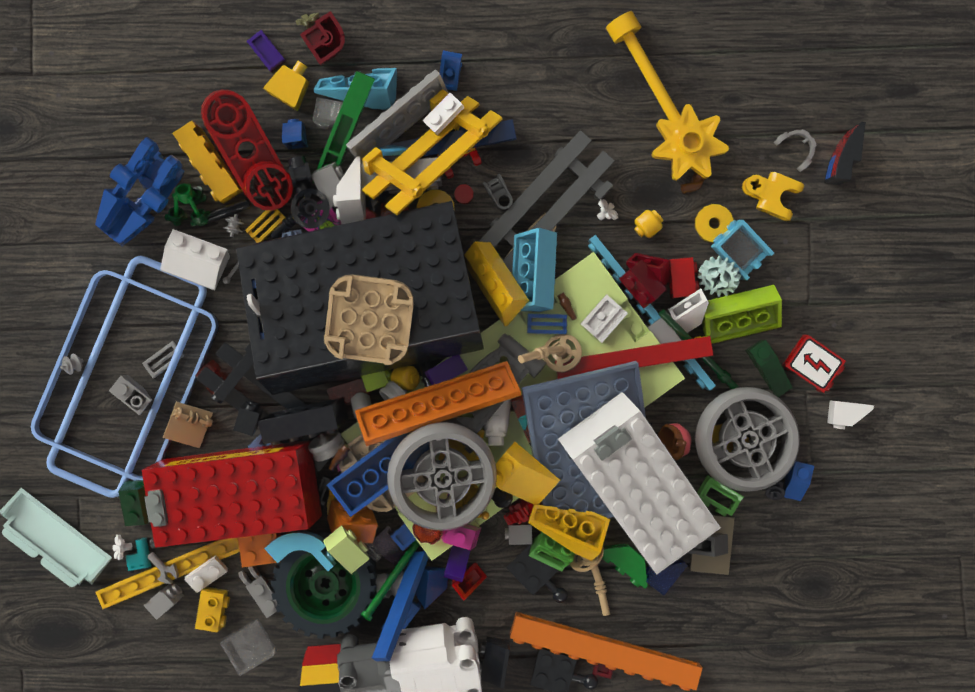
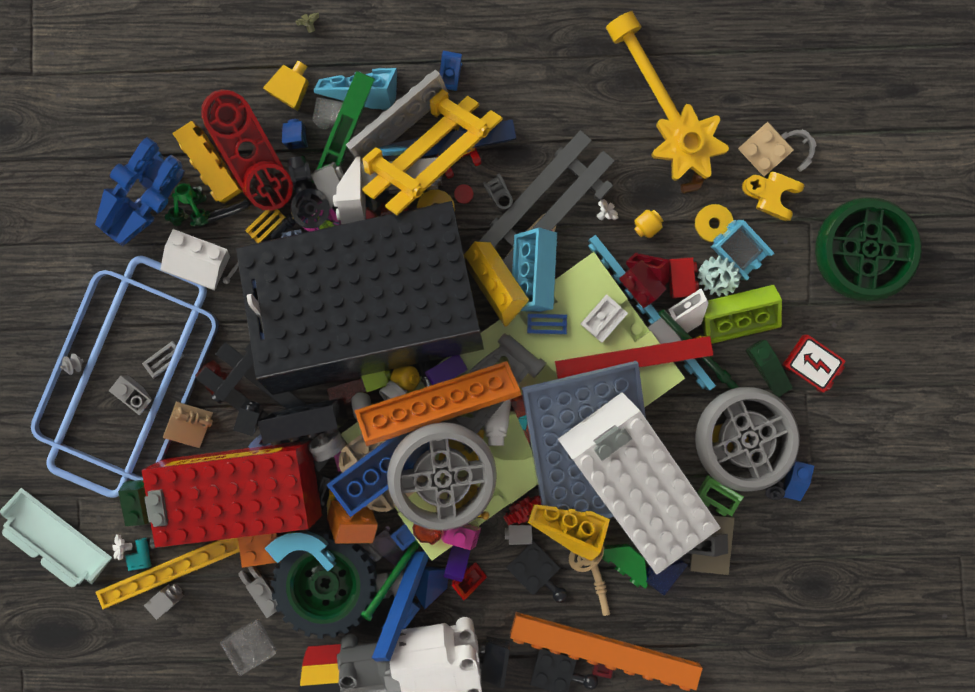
(163, 569): light grey bar -> none
(206, 574): white plate -> none
(212, 609): yellow brick -> none
(233, 225): light grey wheel -> none
(266, 51): dark purple tile -> none
(324, 38): dark red brick -> none
(341, 454): reddish brown piece -> none
(346, 549): yellowish green brick -> none
(369, 319): tan tile -> none
(443, 113): white plate -> none
(501, 498): black wheel -> none
(524, 475): yellow slope -> none
(551, 549): bright green window -> none
(558, 352): tan dish -> none
(566, 305): reddish brown piece -> none
(675, 439): dark orange hair -> none
(765, 149): none -> tan plate
(845, 156): black slope -> none
(846, 413): white slope -> none
(871, 213): none -> dark green wheel

